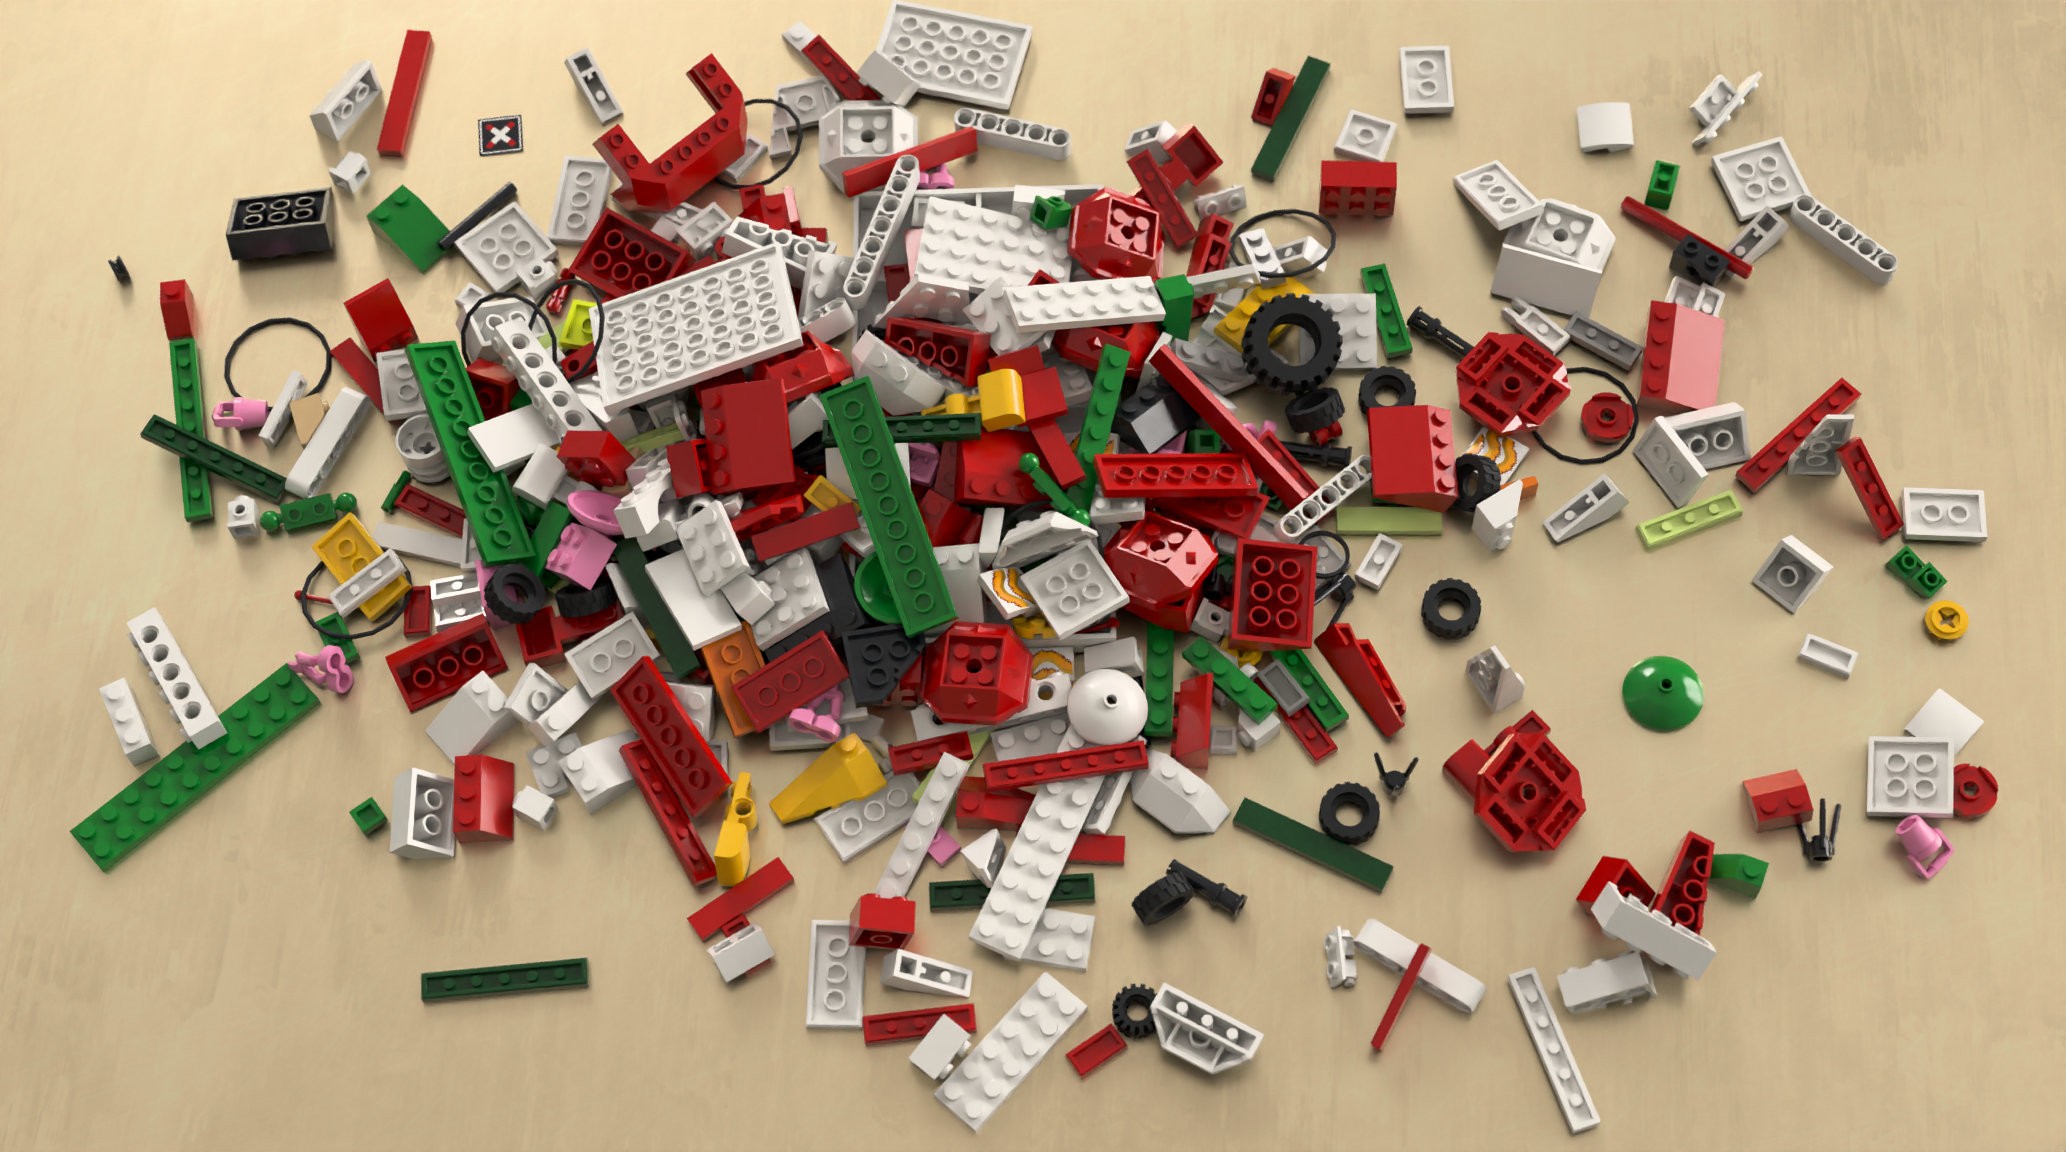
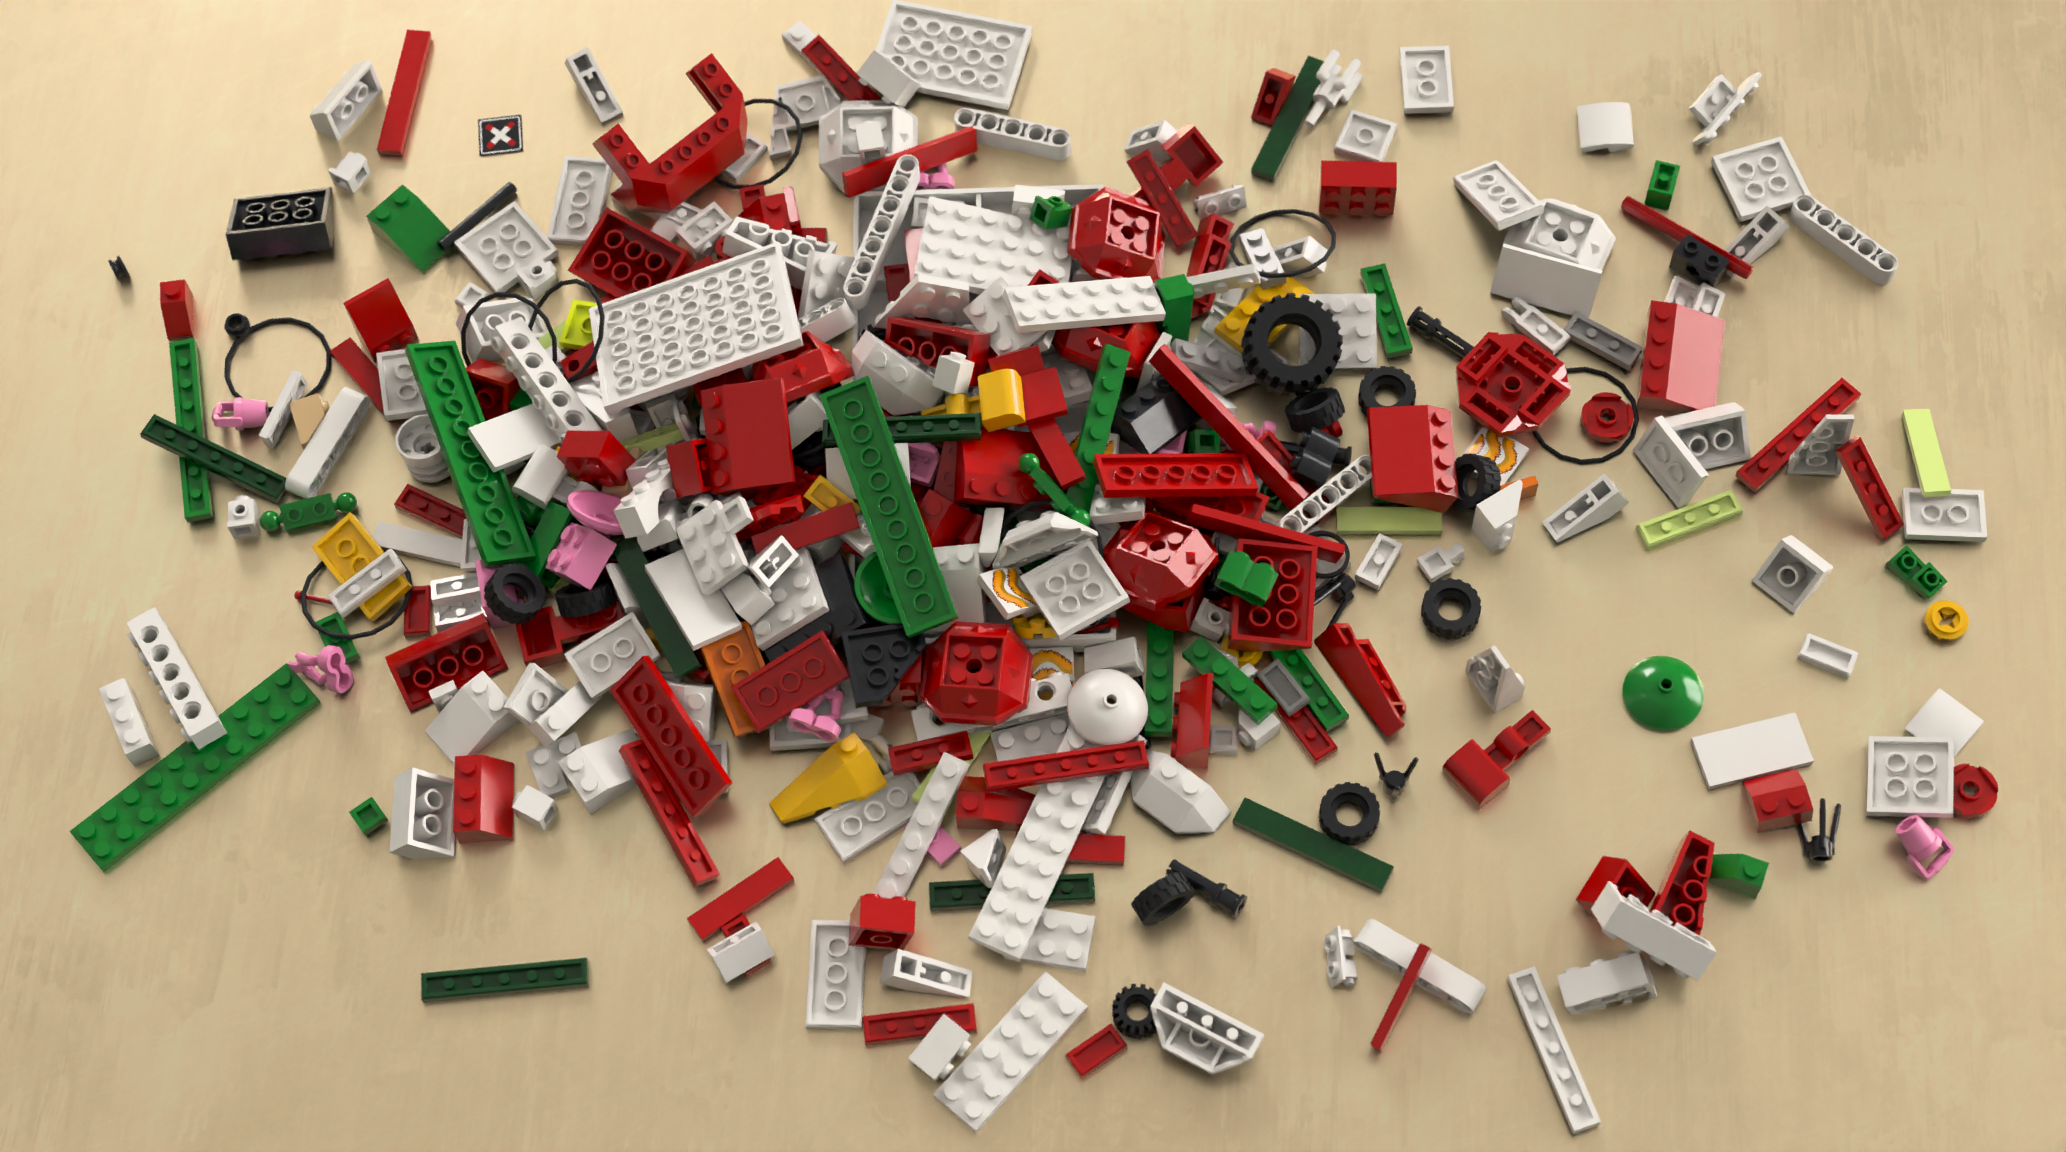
(234, 320): none -> black plate
(395, 491): green piece -> none
(443, 694): none -> white plate
(559, 296): red axle -> none
(732, 849): yellow plate -> none
(736, 515): none -> white plate
(772, 561): none -> white slope
(869, 141): none -> white brick
(953, 373): none -> white brick
(1246, 579): none -> green brick
(1256, 530): none -> red tile
(1314, 457): none -> black brick
(1333, 86): none -> white plant
(1439, 562): none -> white plate
(1551, 794): red piece -> none
(1751, 751): none -> white tile
(1926, 453): none -> yellowish green tile

